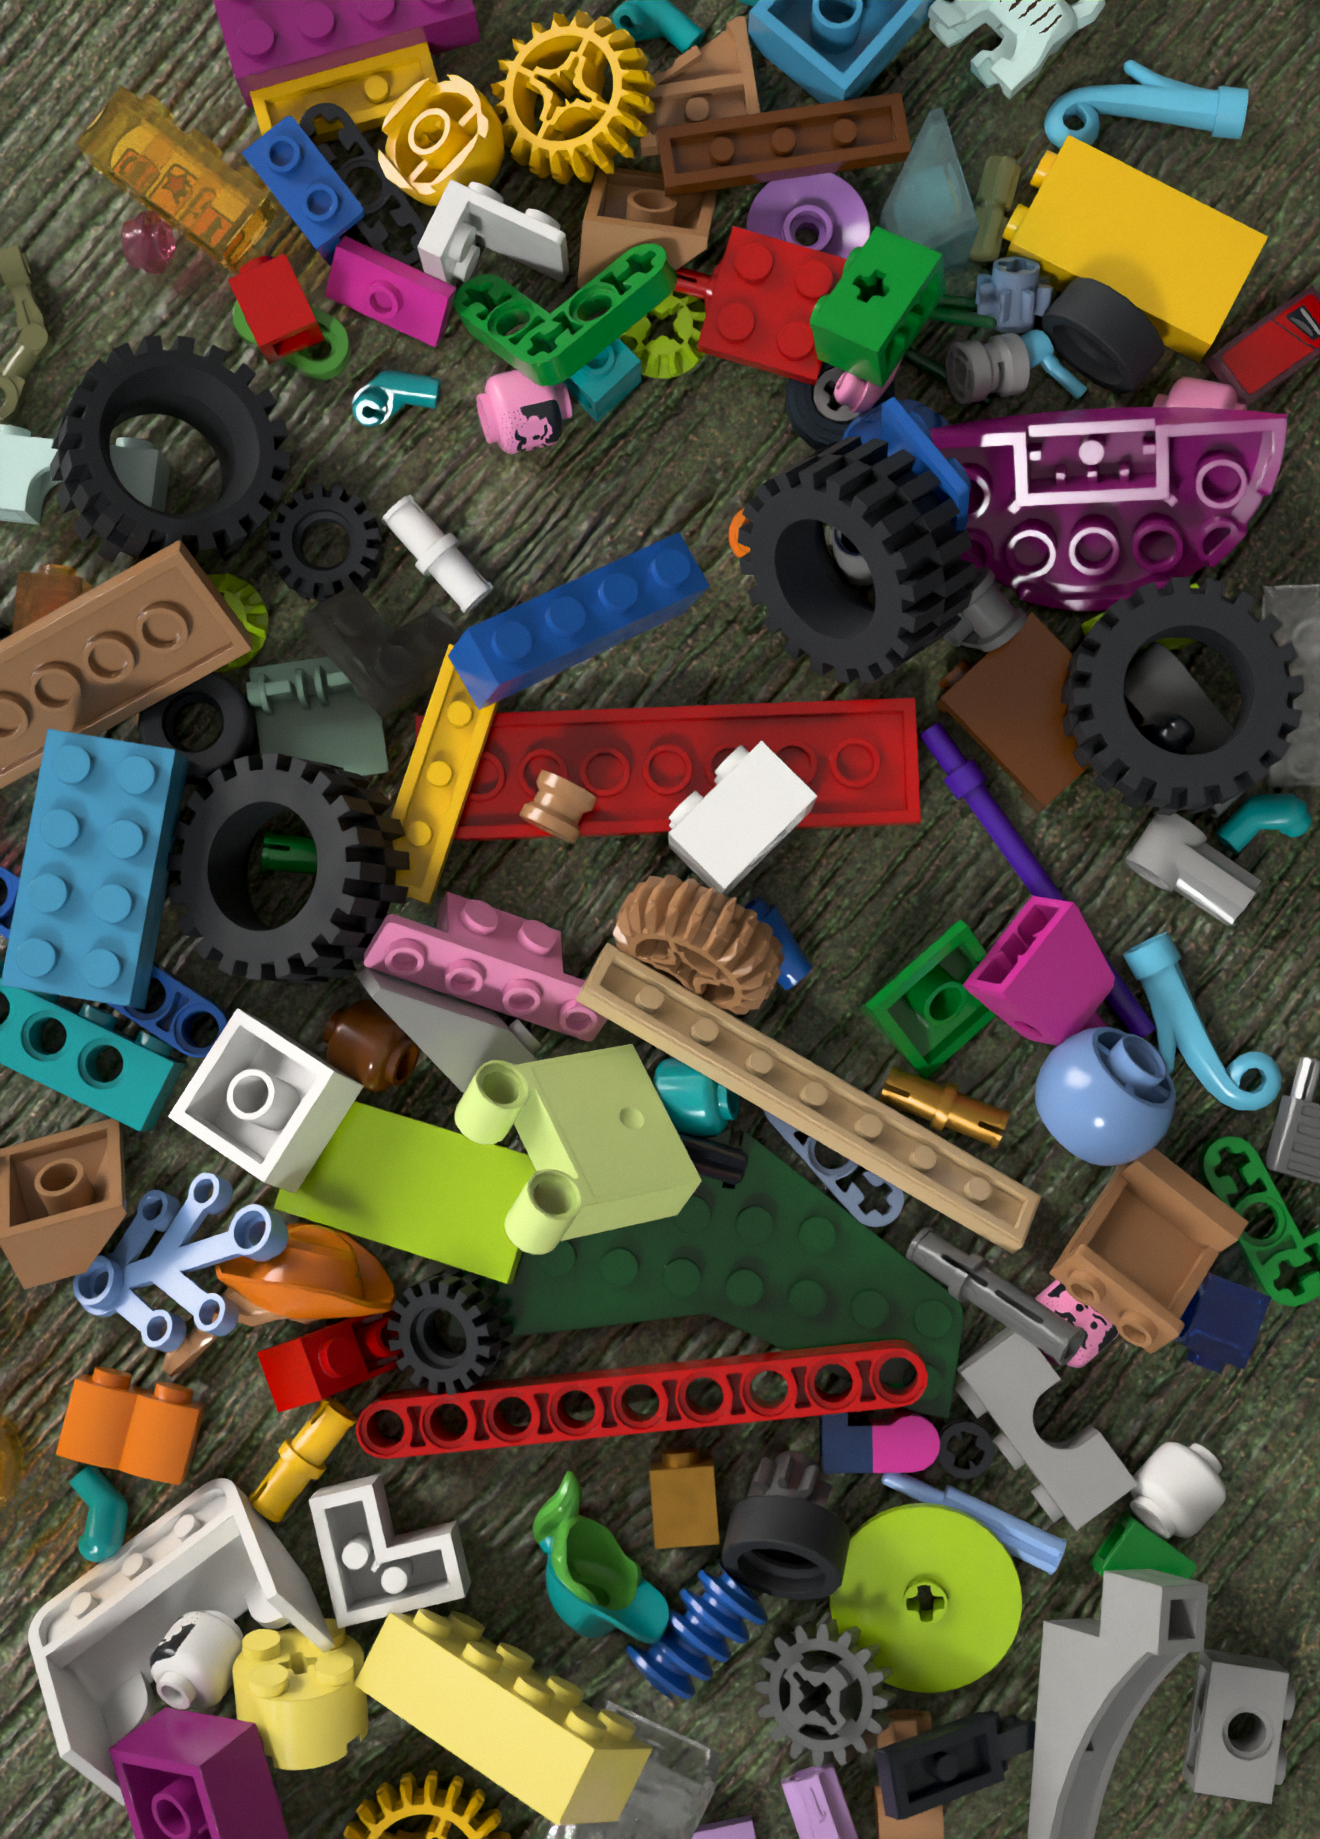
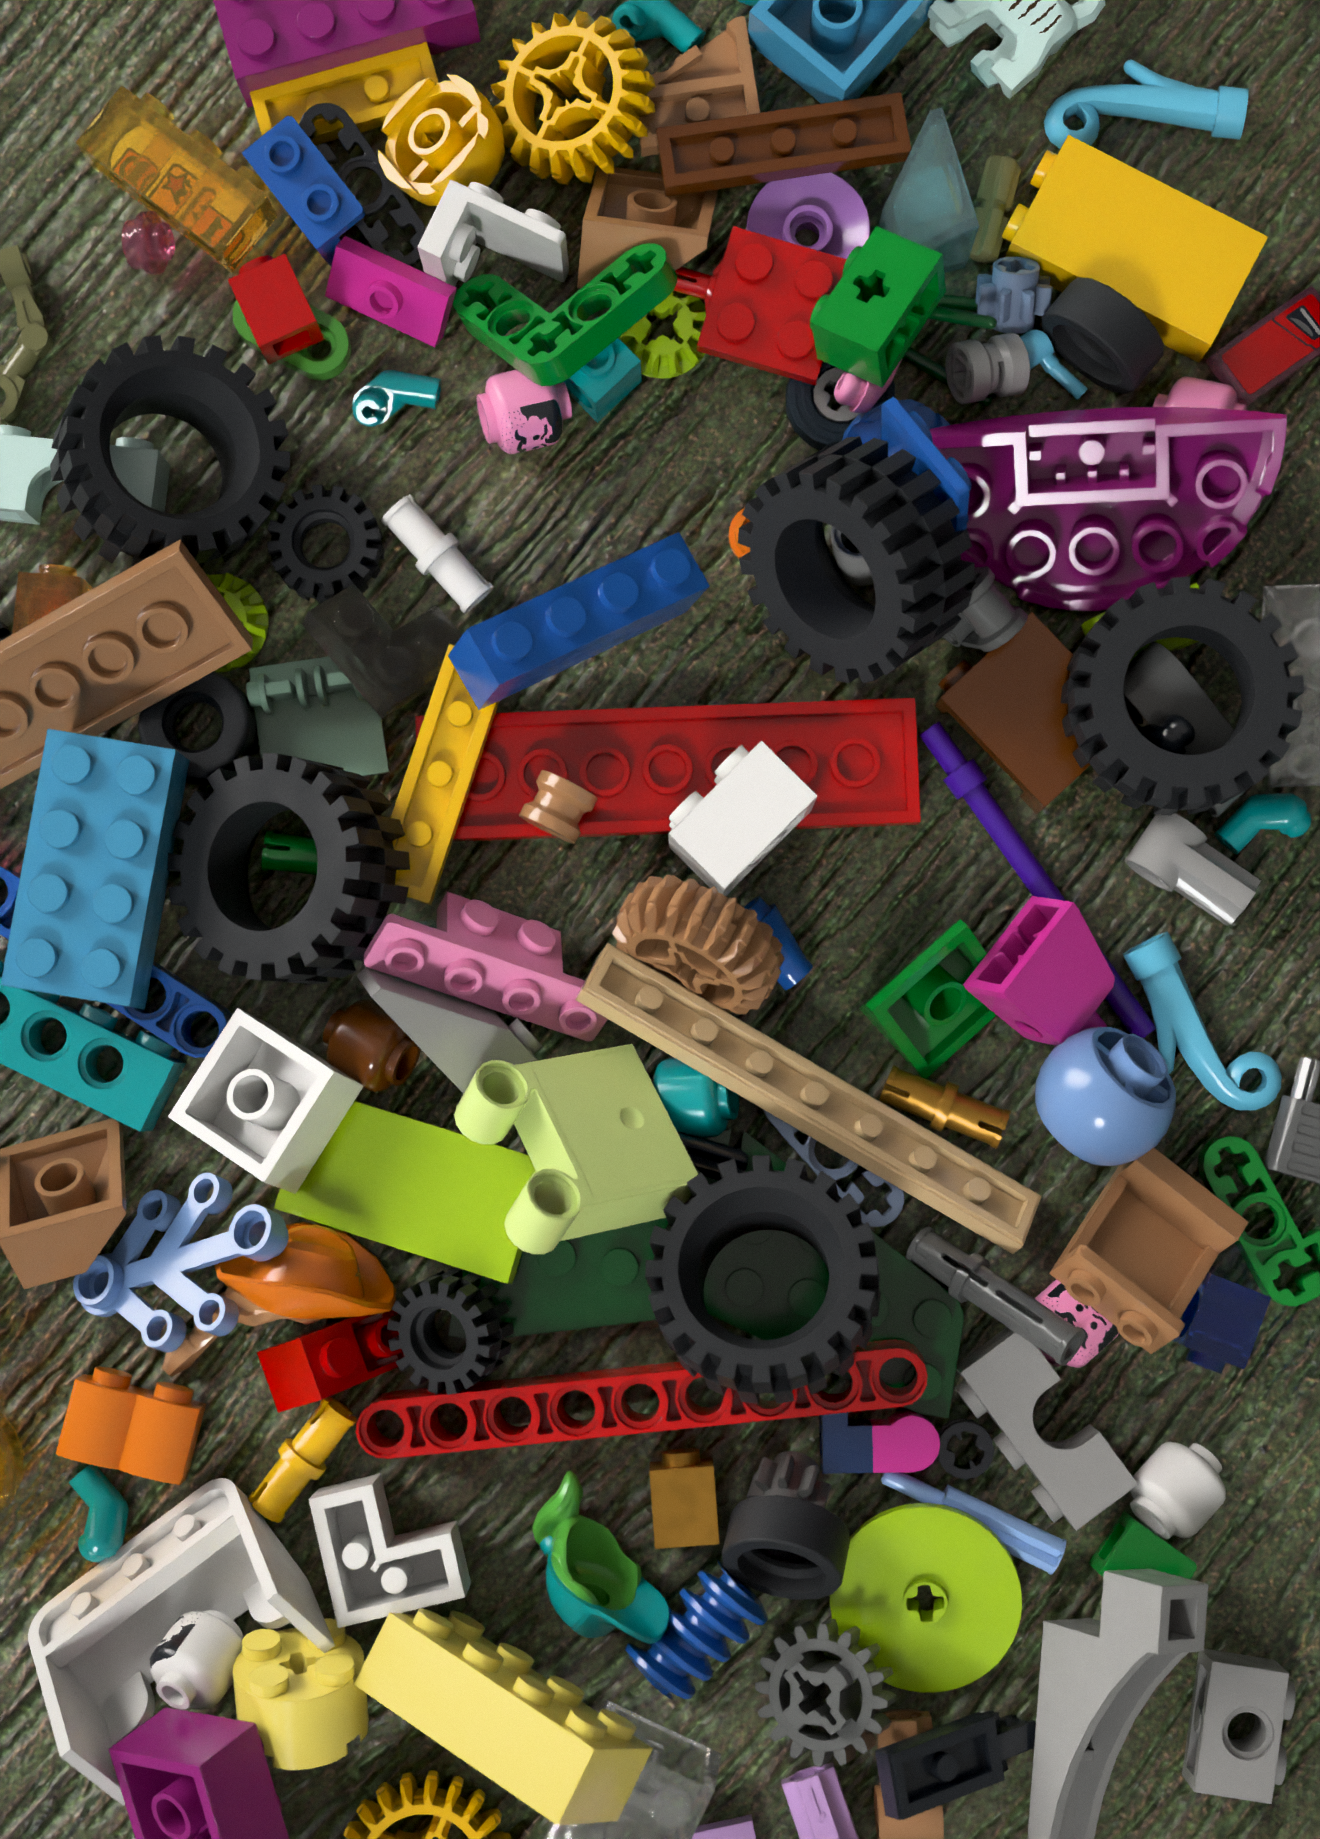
(748, 1204): none -> black tyre

